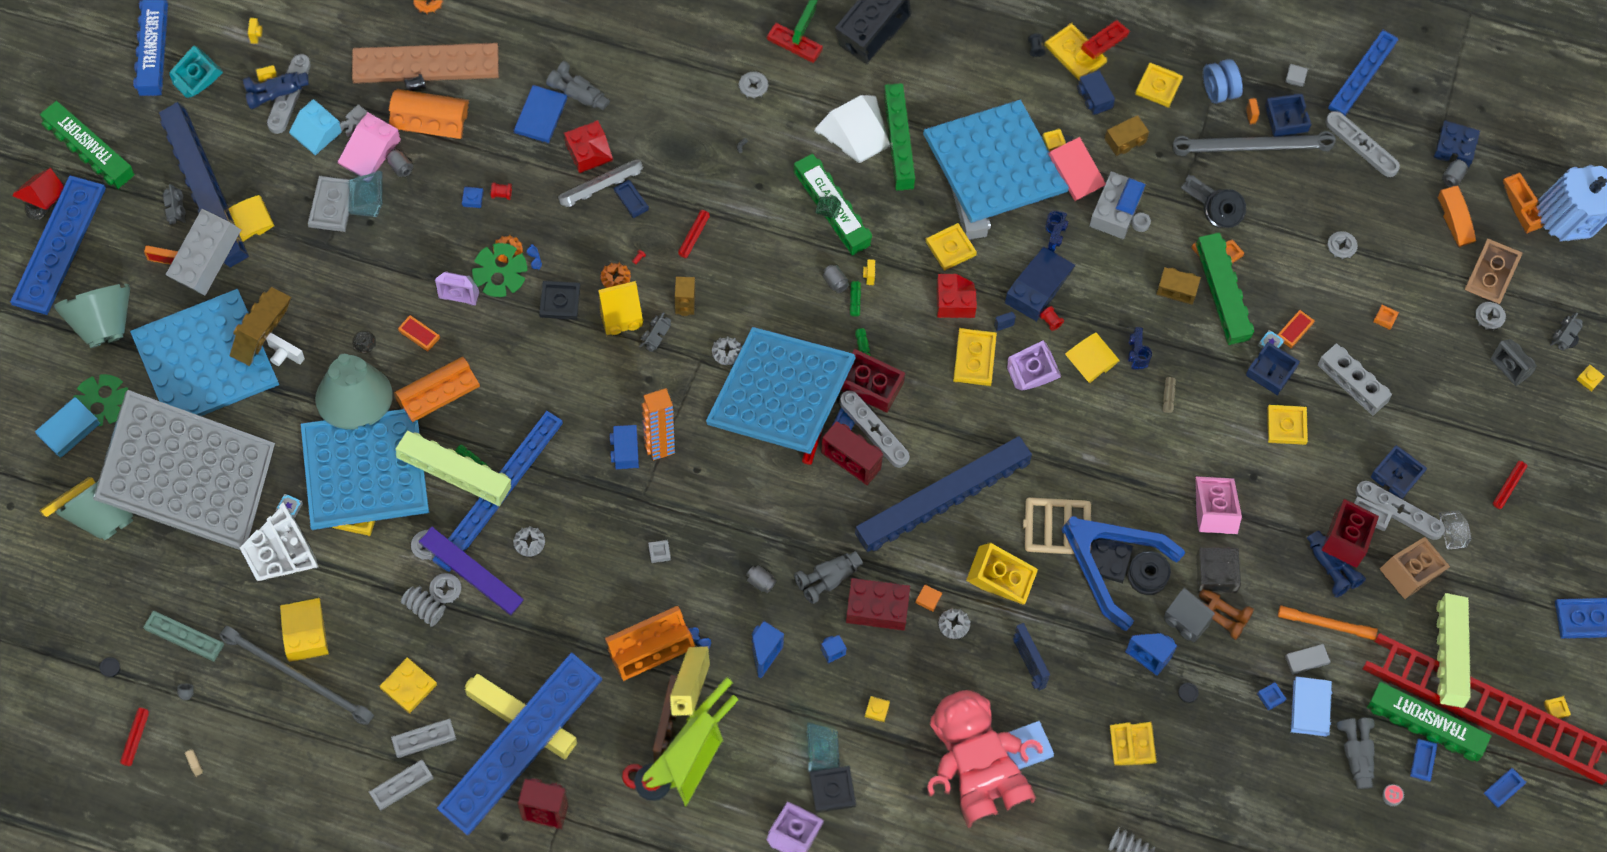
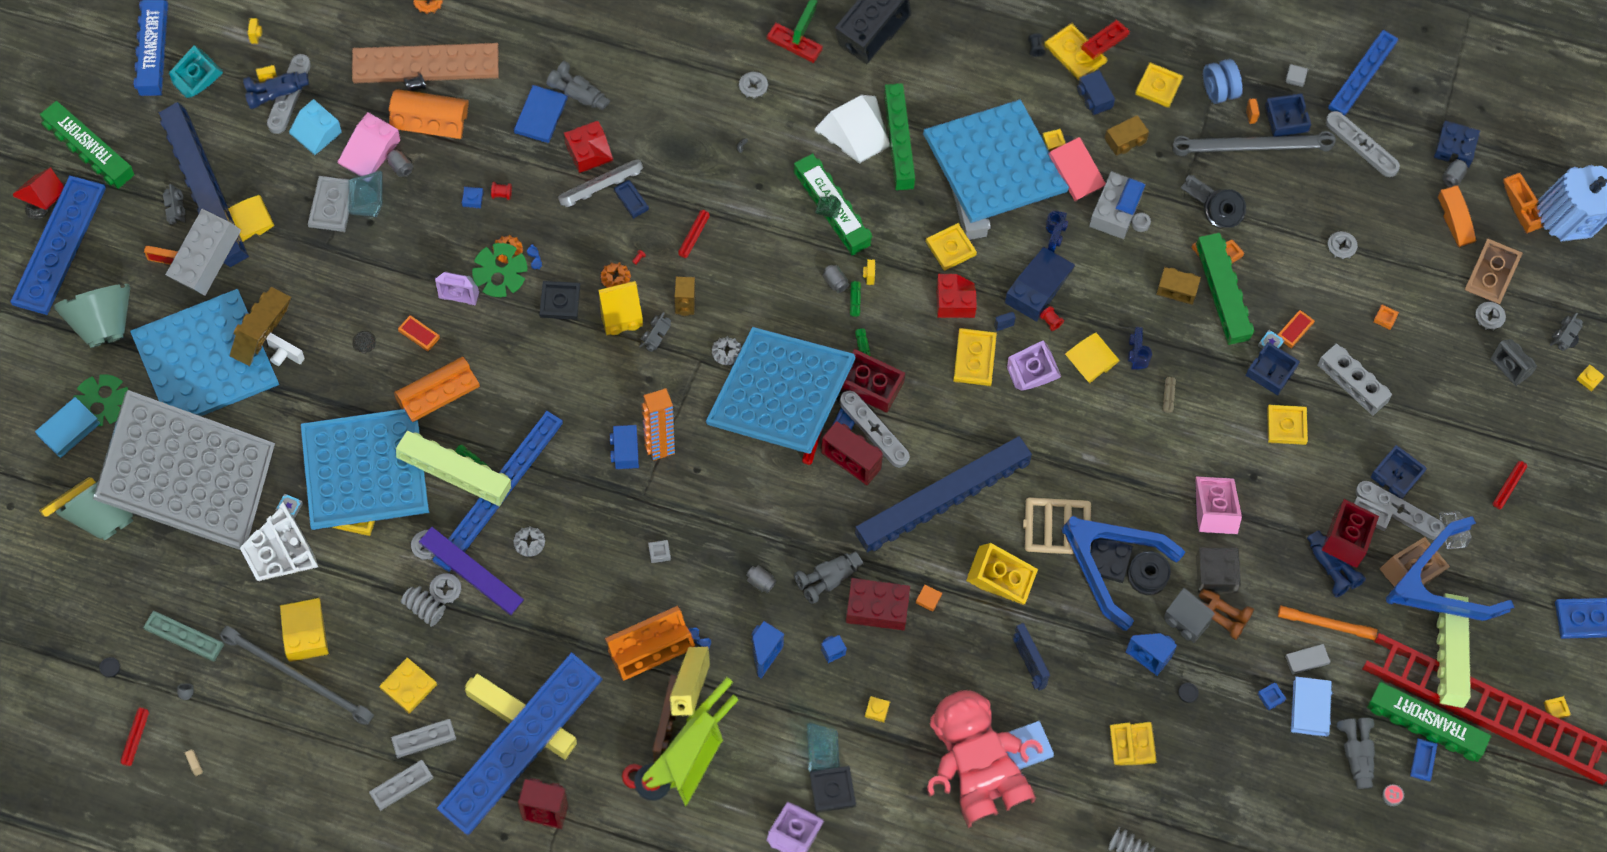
(353, 119): light grey plate -> none
(353, 393): sand green cone -> none
(959, 630): light grey gear -> none
(1413, 593): none -> blue piece
(1505, 787): blue tile -> none

